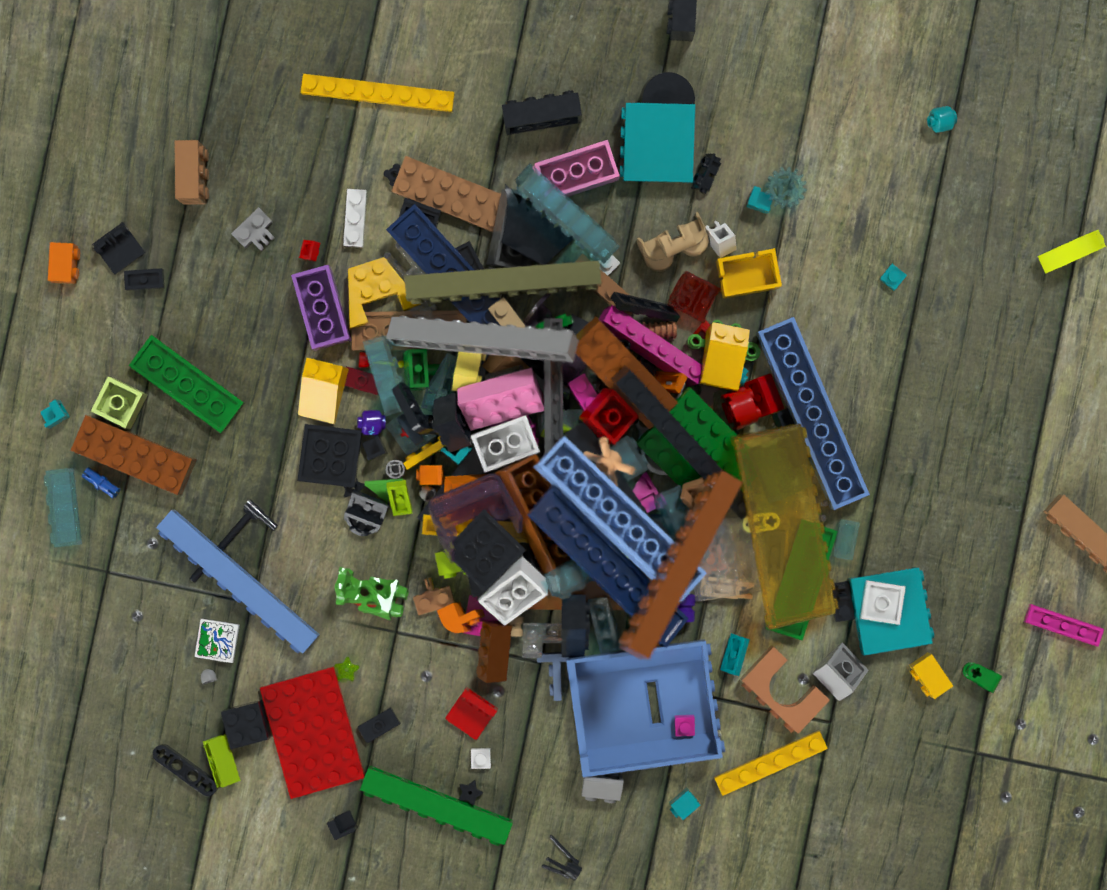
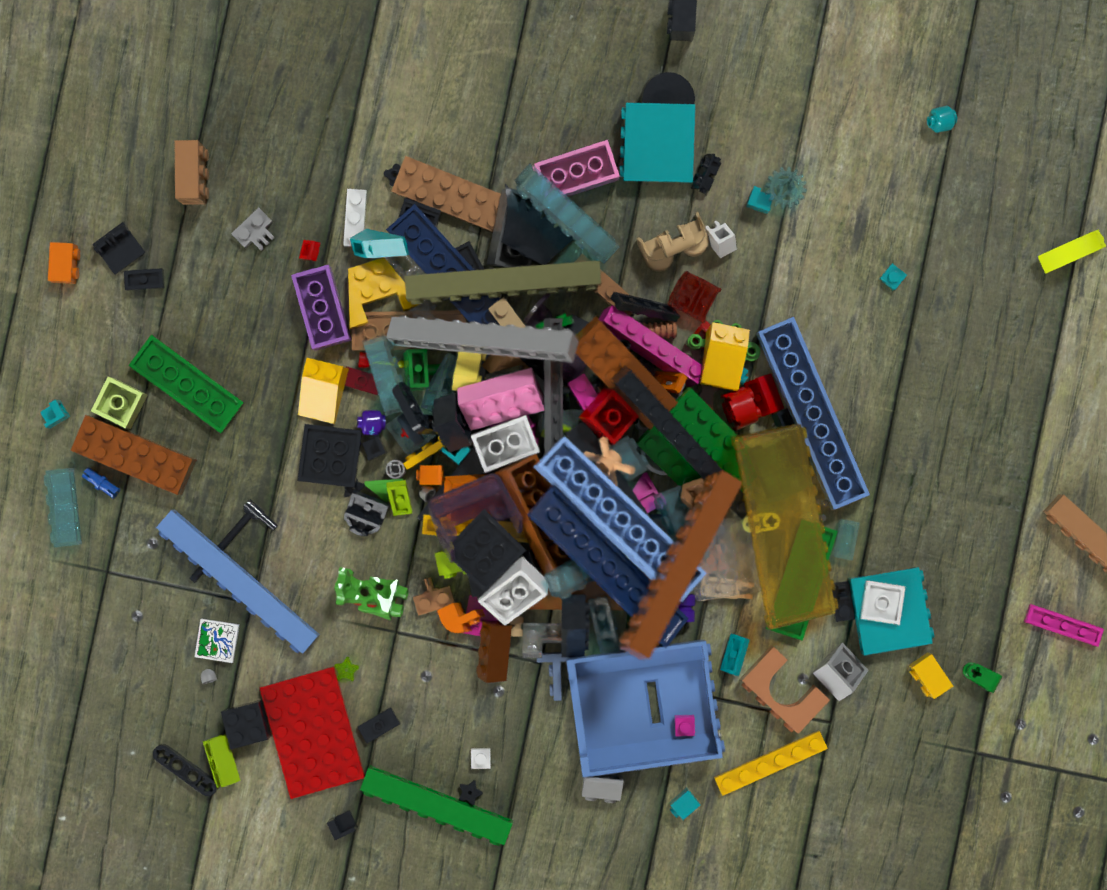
(377, 92): yellow plate -> none
(378, 244): none -> slope
(471, 713): red bracket -> none
(542, 113): black brick -> none
(570, 869): black plant -> none
(610, 265): white plate -> none
(747, 274): yellow piece -> none

